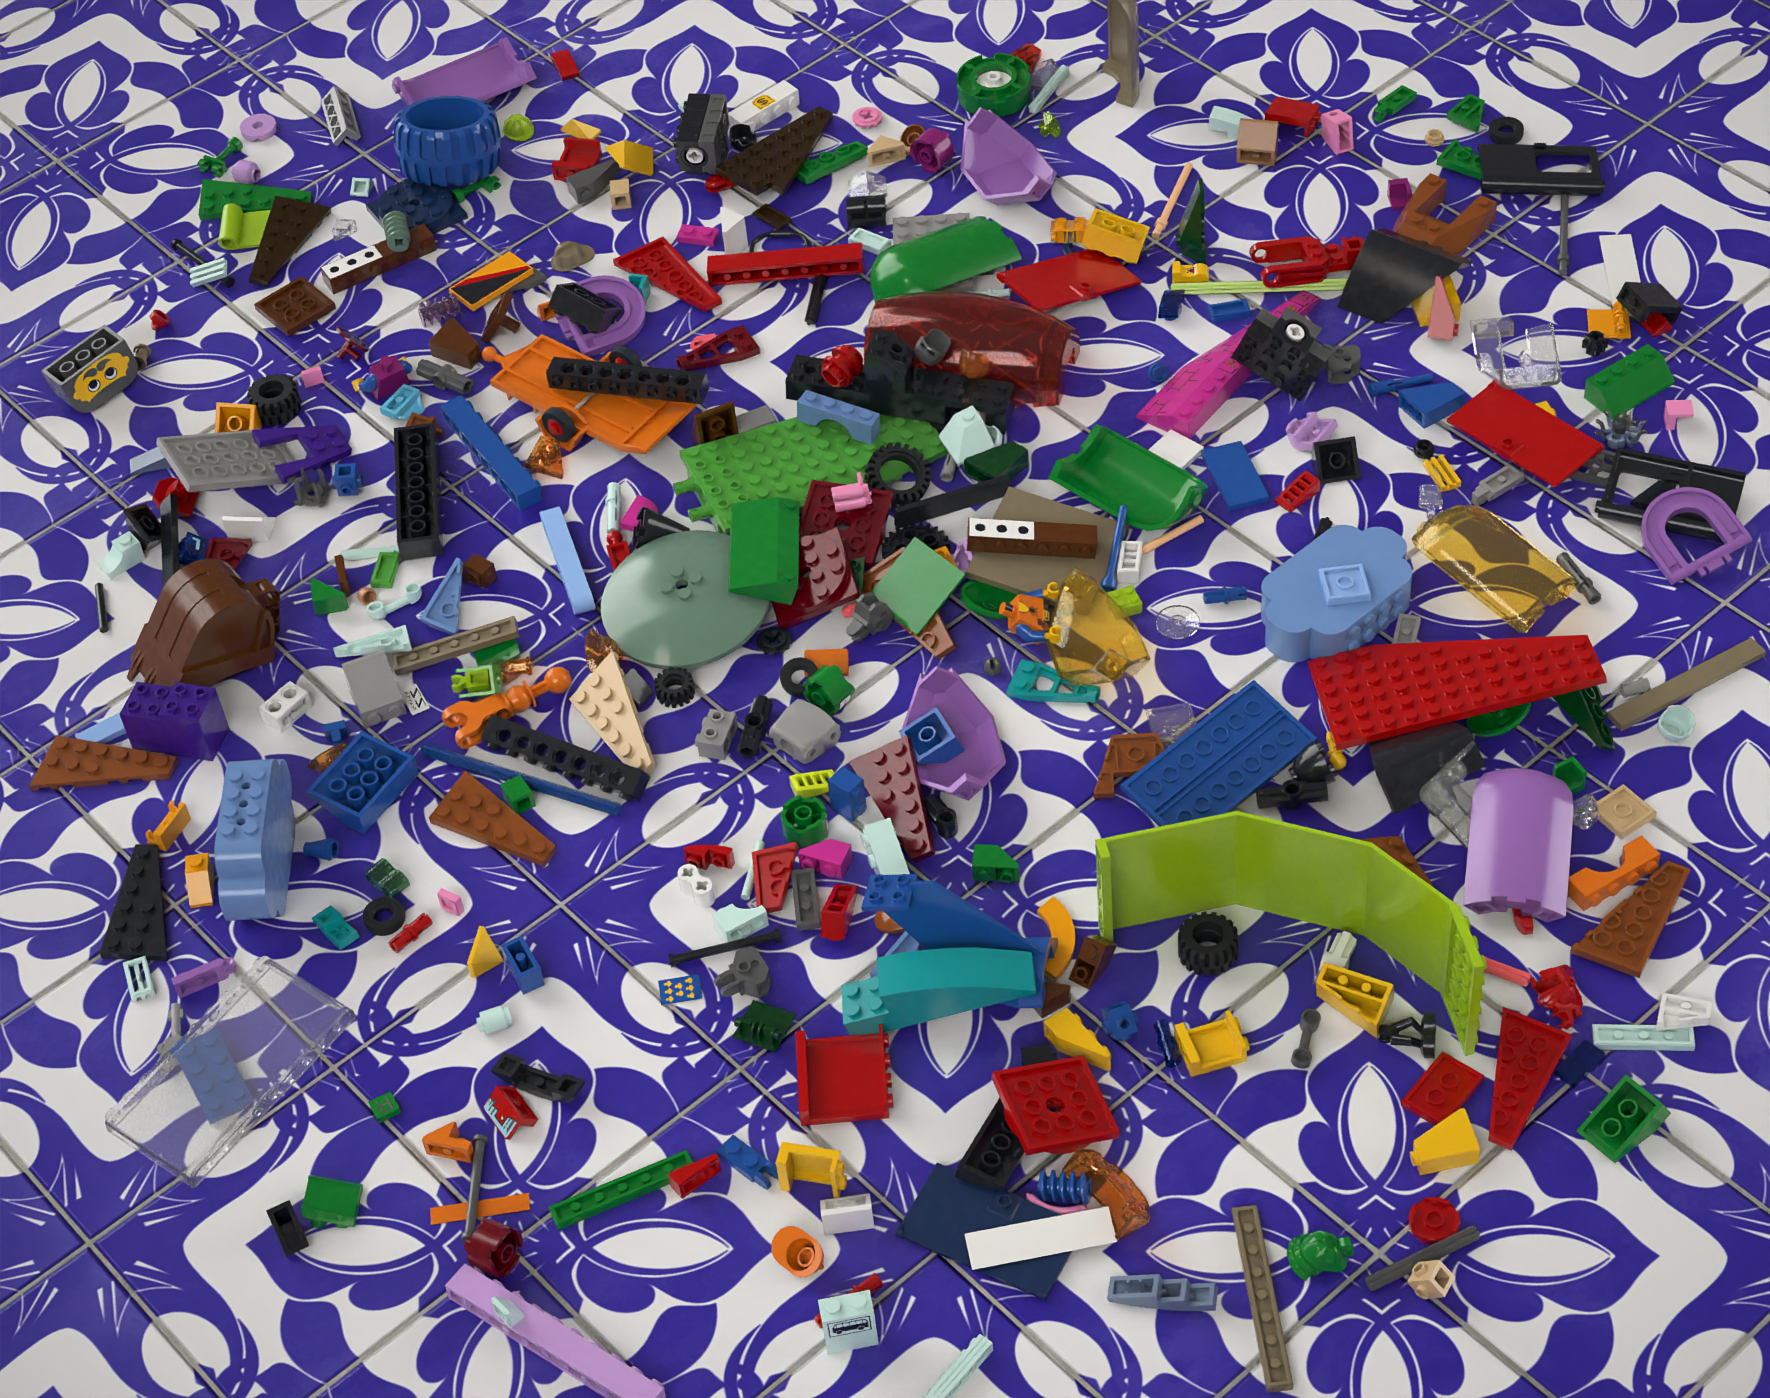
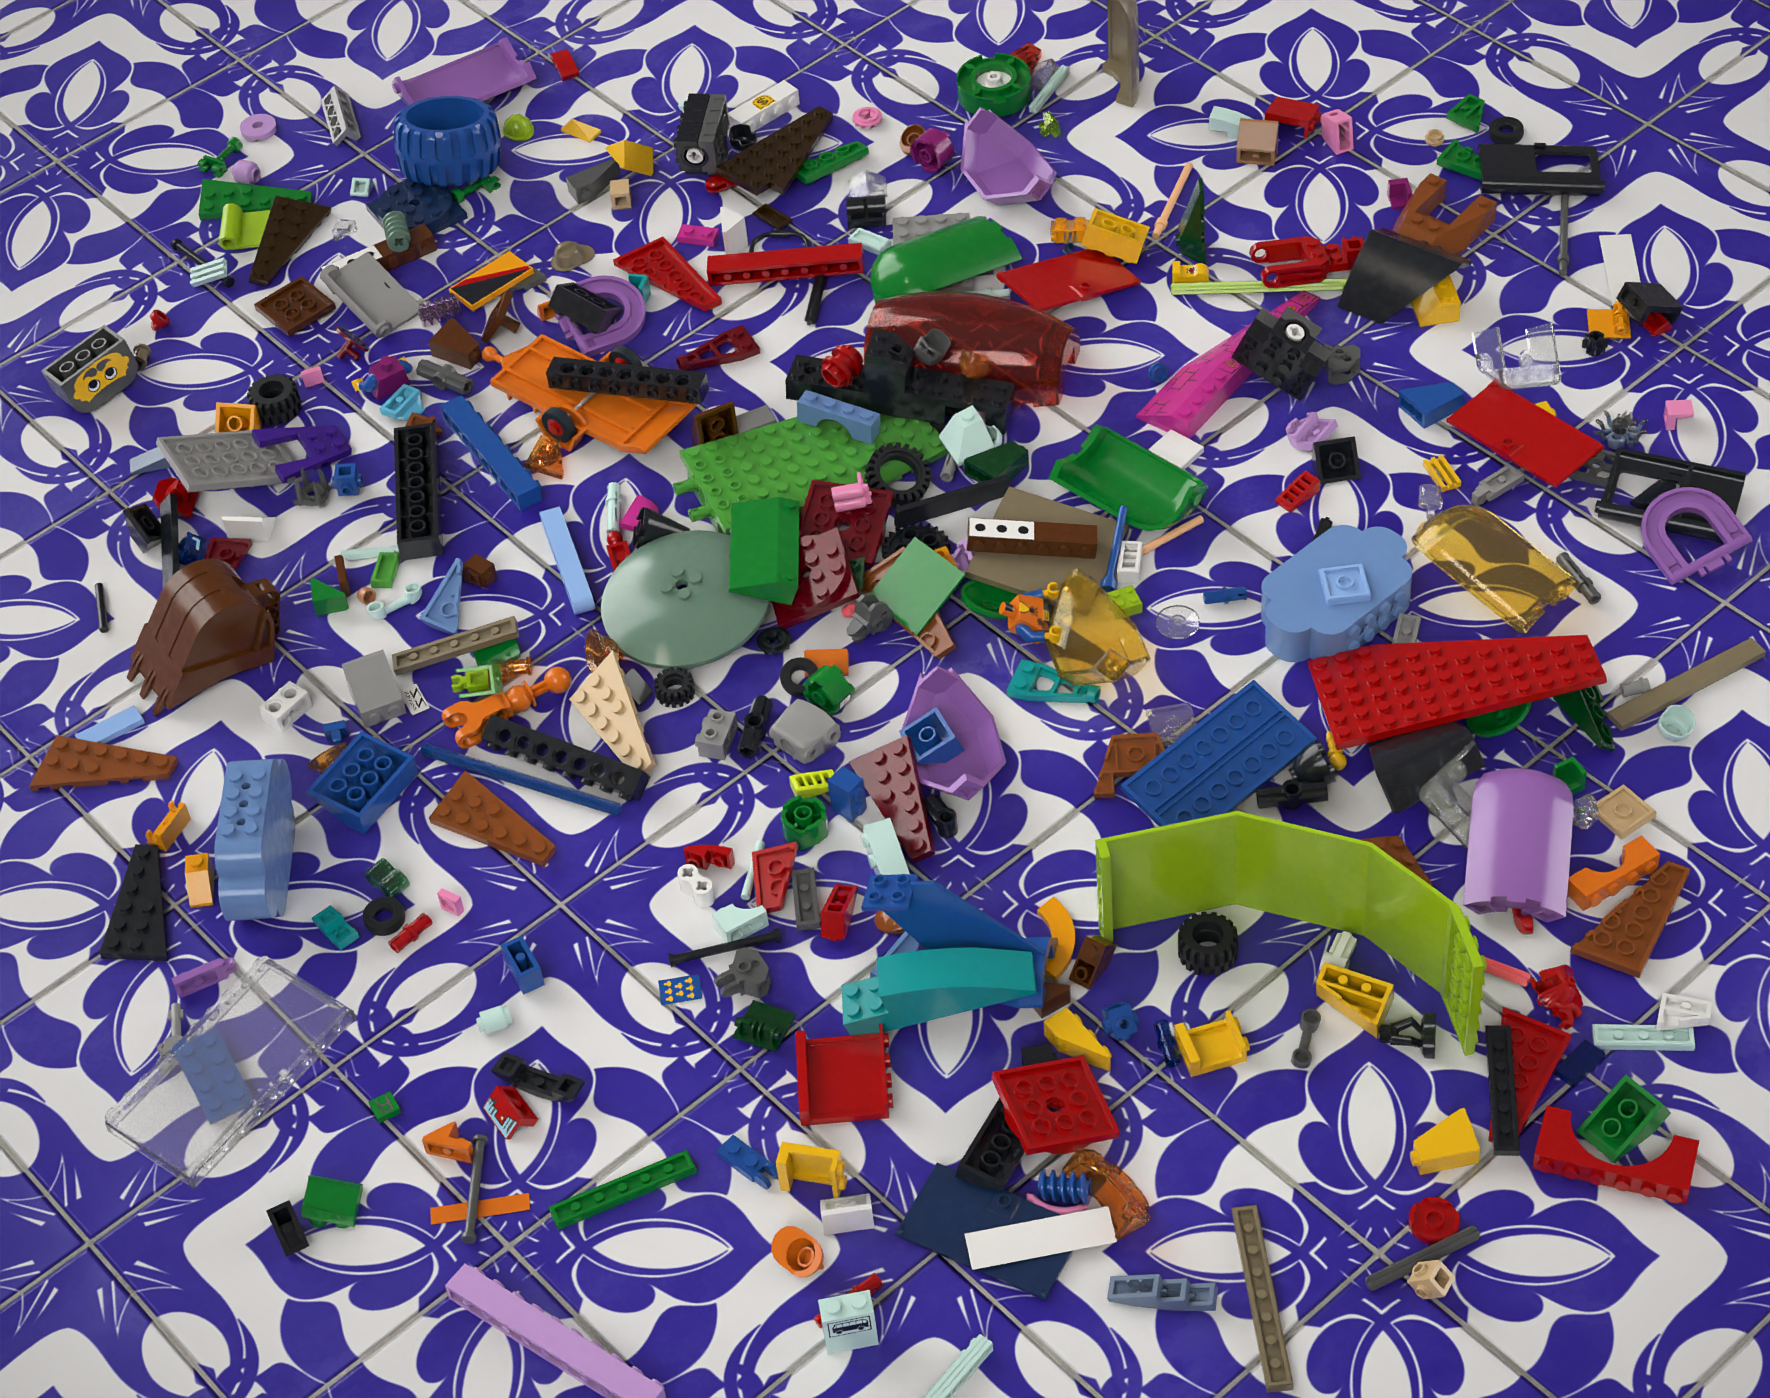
(124, 554): light aqua arch -> none
(142, 992): light aqua tile -> none
(175, 720): dark purple piece -> none
(323, 849): blue cone -> none
(371, 294): none -> light grey door
(390, 641): light aqua wing -> none
(483, 954): yellow slope -> none
(494, 1248): dark red brick -> none
(507, 1311): light aqua slope -> none
(517, 794): green brick -> none
(577, 156): red panel -> none
(694, 1175): red slope -> none
(698, 341): coral arm -> none
(827, 858): dark pink slope -> none
(885, 151): tan slope -> none
(992, 671): dark grey hinge -> none
(994, 864): green slope -> none
(1170, 304): clear blue slope -> none
(1229, 311): blue tile -> none
(1235, 476): blue tile -> none
(1318, 1252): green helmet -> none
(1376, 388): blue pin -> none
(1394, 102): green plate -> none
(1423, 449): black plate -> none
(1442, 317): slope -> none
(1442, 1089): red tile -> none
(1502, 1091): none -> black tile
(1505, 325): clear slope -> none
(1629, 381): green slope -> none
(1661, 1178): none -> red arch

